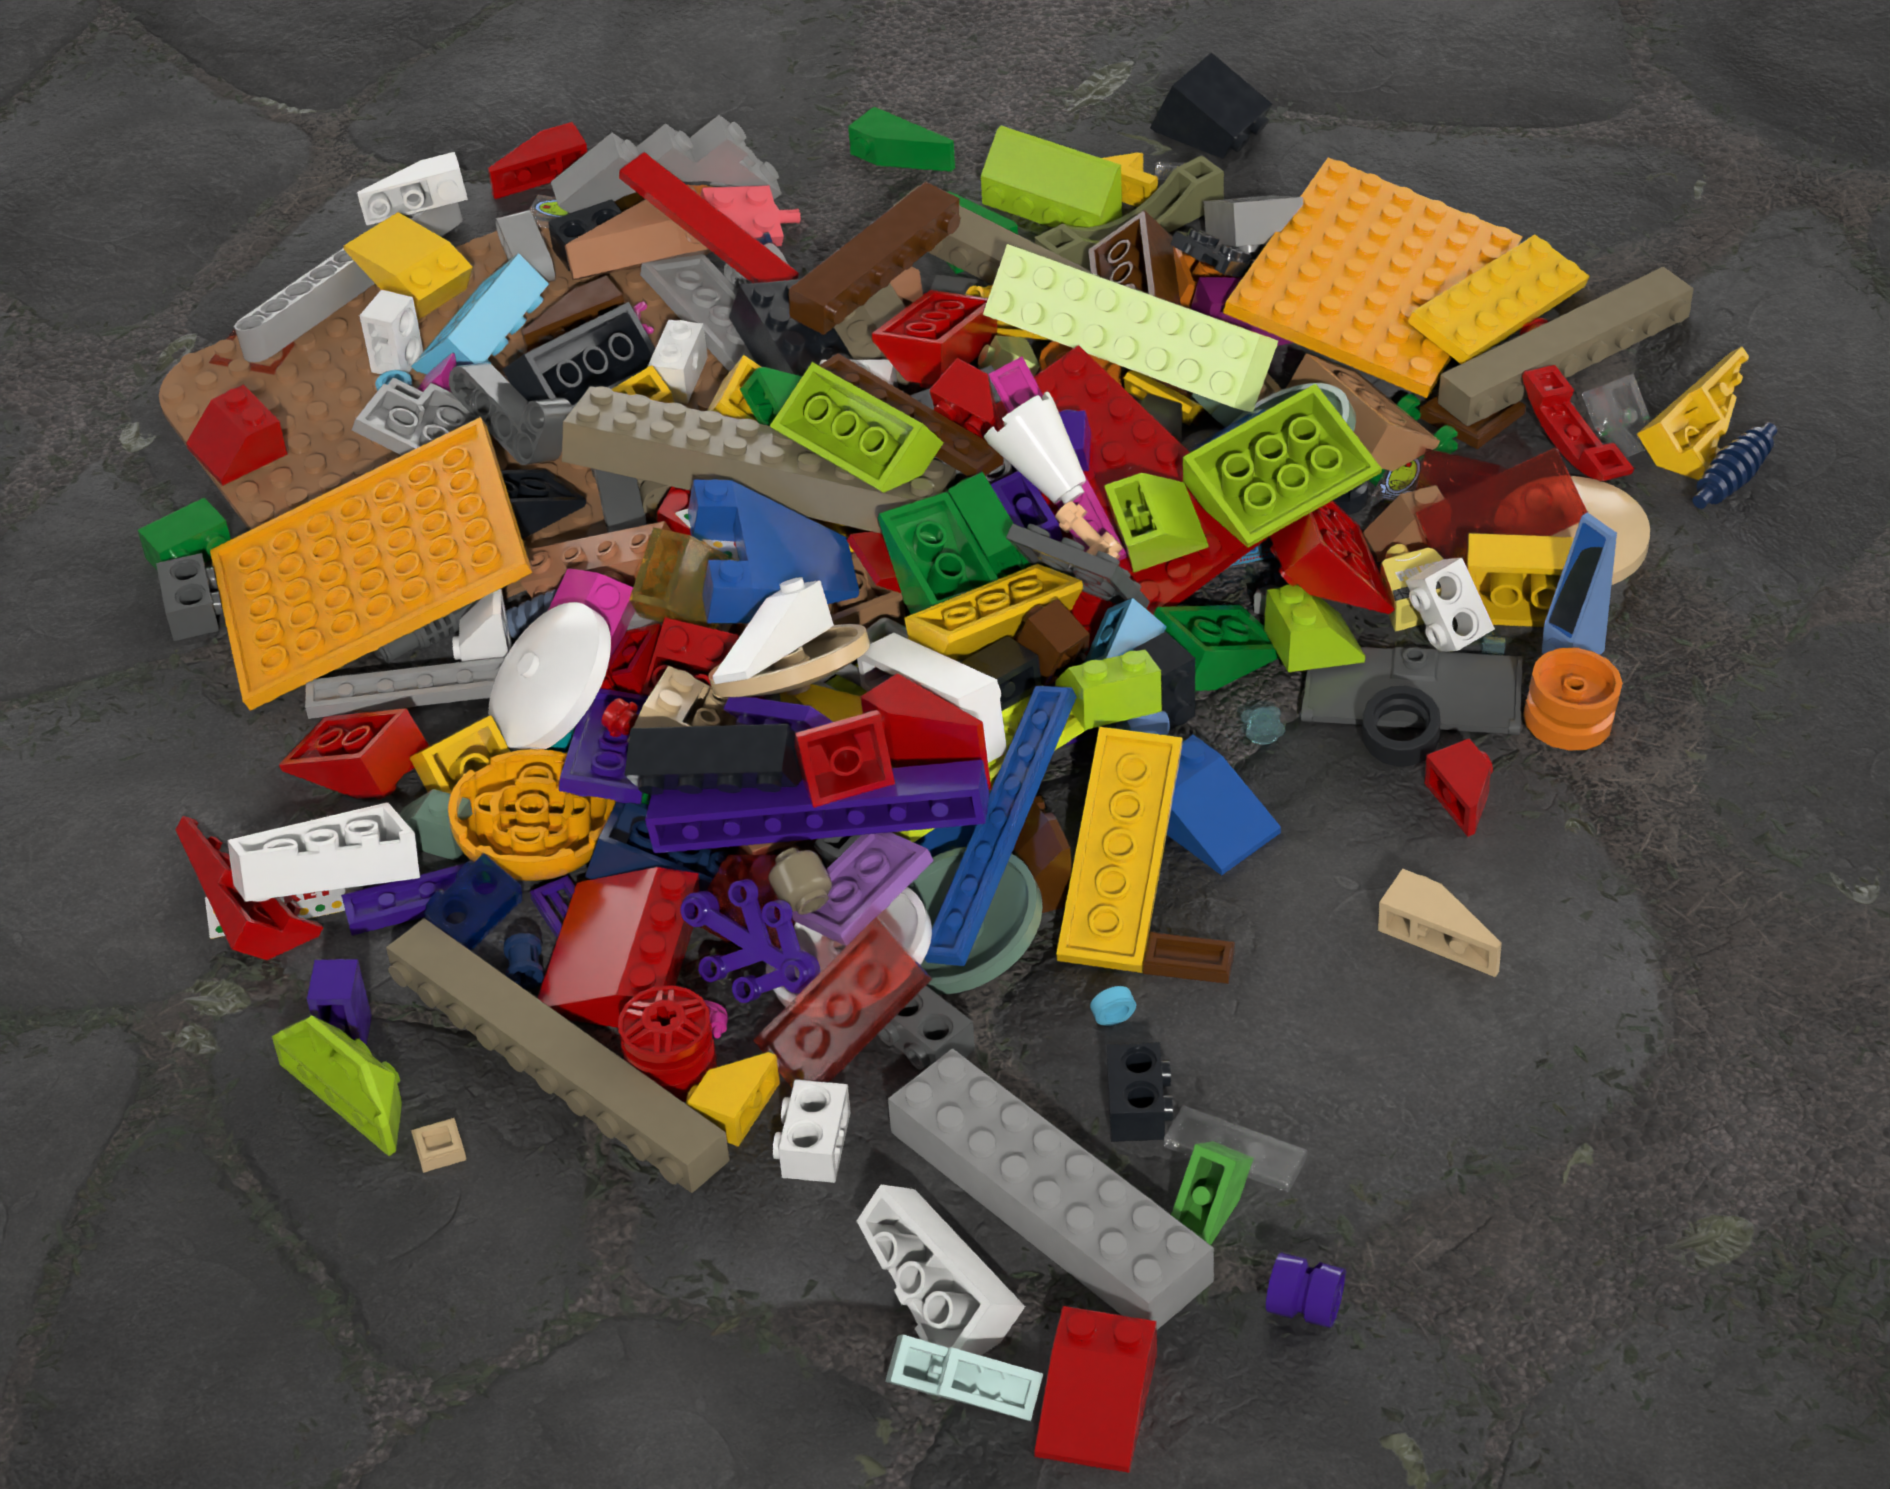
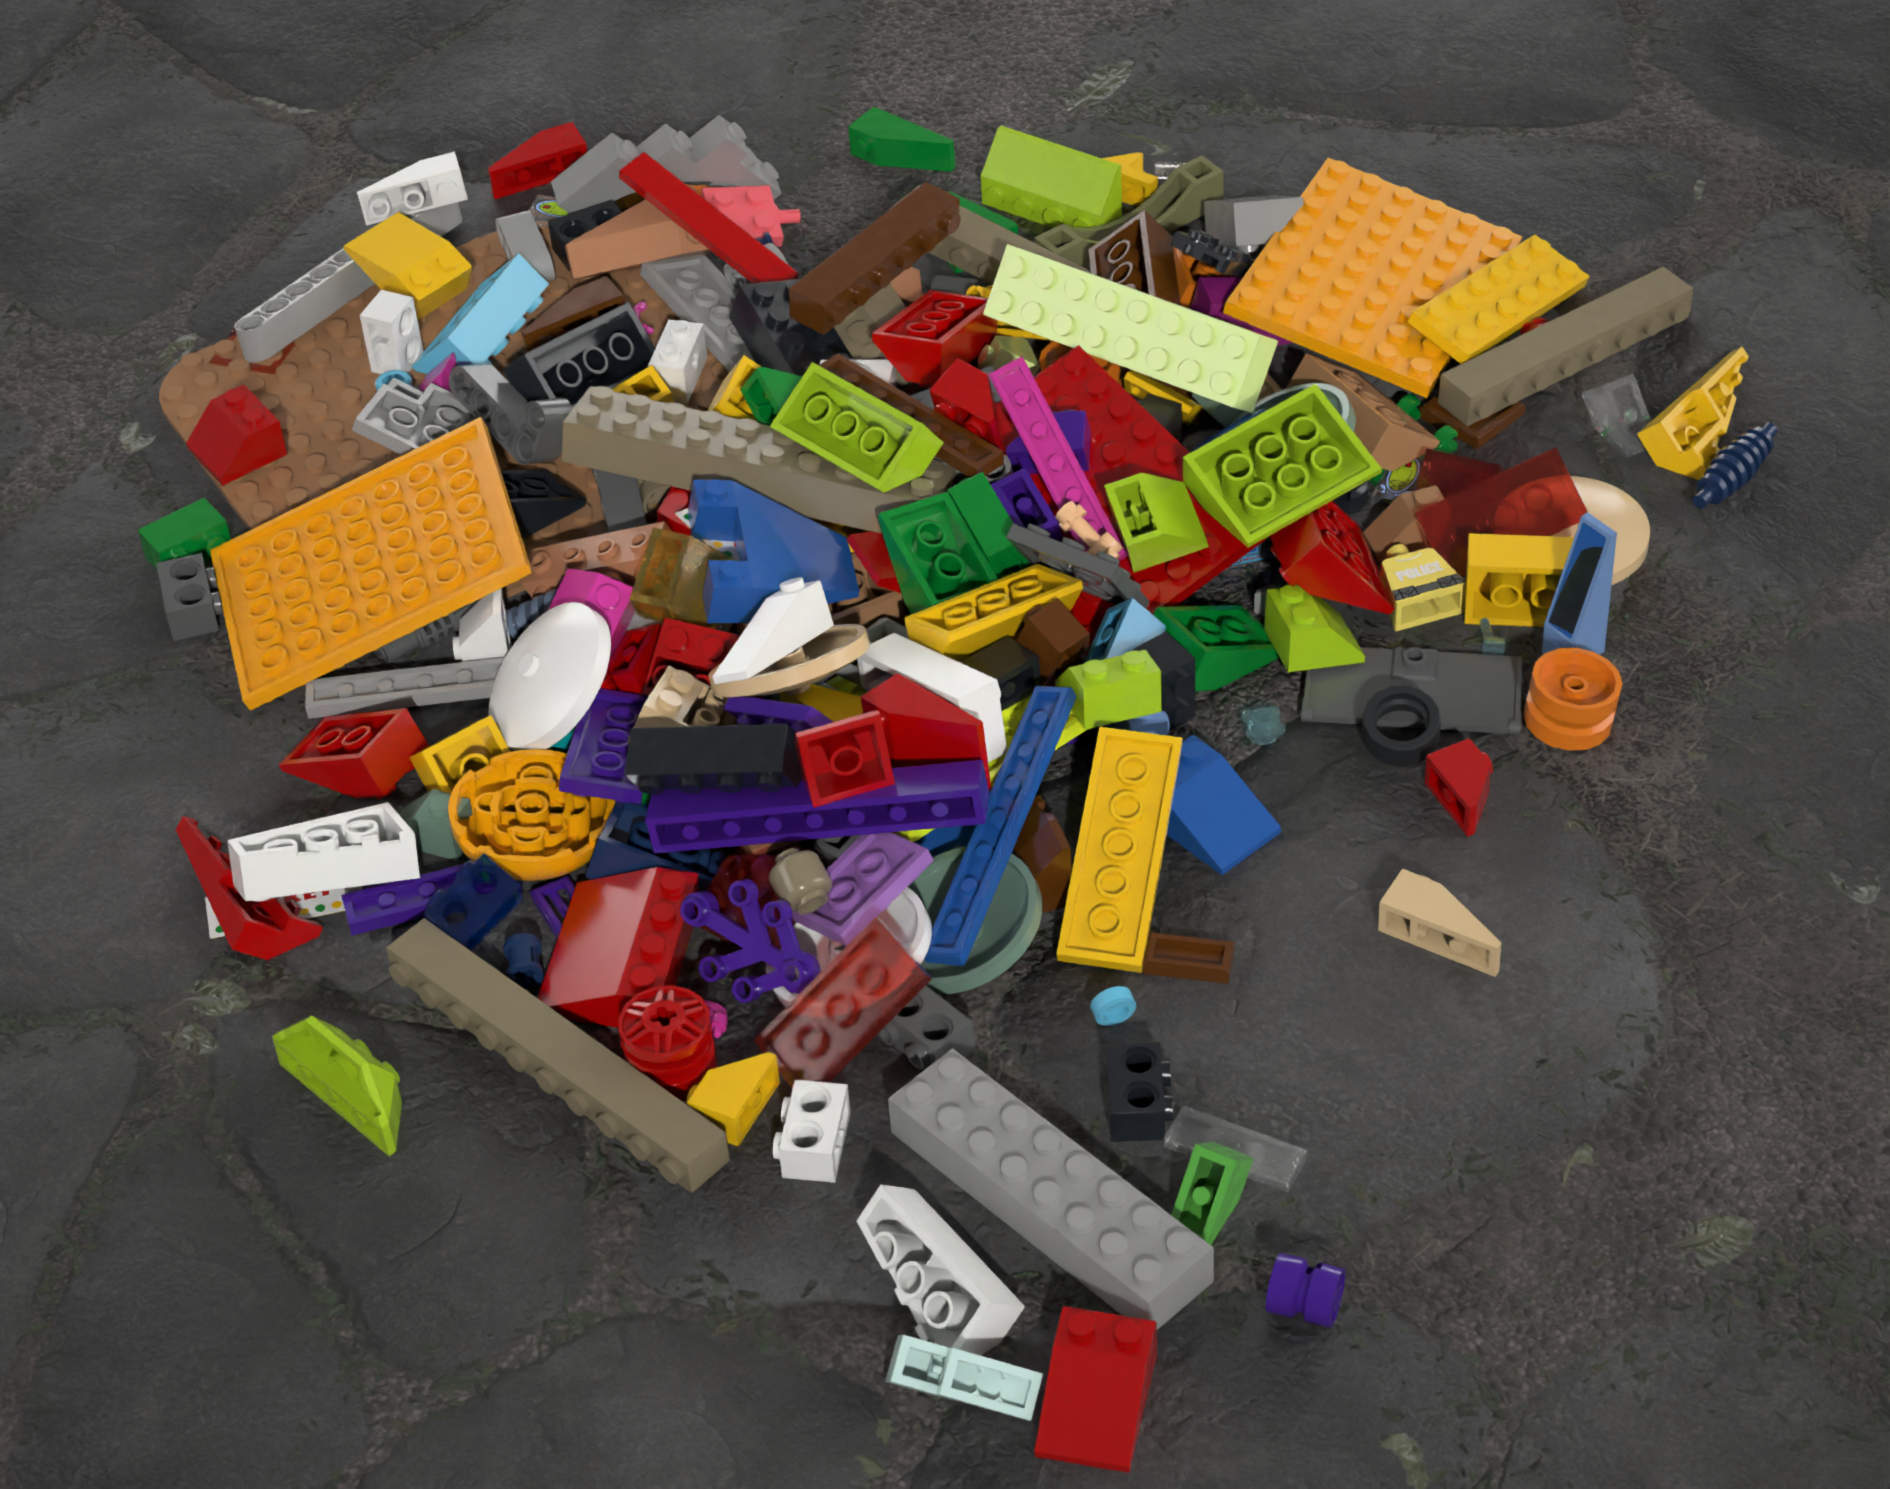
(340, 997): dark purple brick -> none
(438, 1145): tan tile -> none
(620, 717): red plate -> none
(1040, 449): white cone -> none
(1212, 109): black slope -> none
(1457, 599): white brick -> none
(1567, 429): red slope -> none

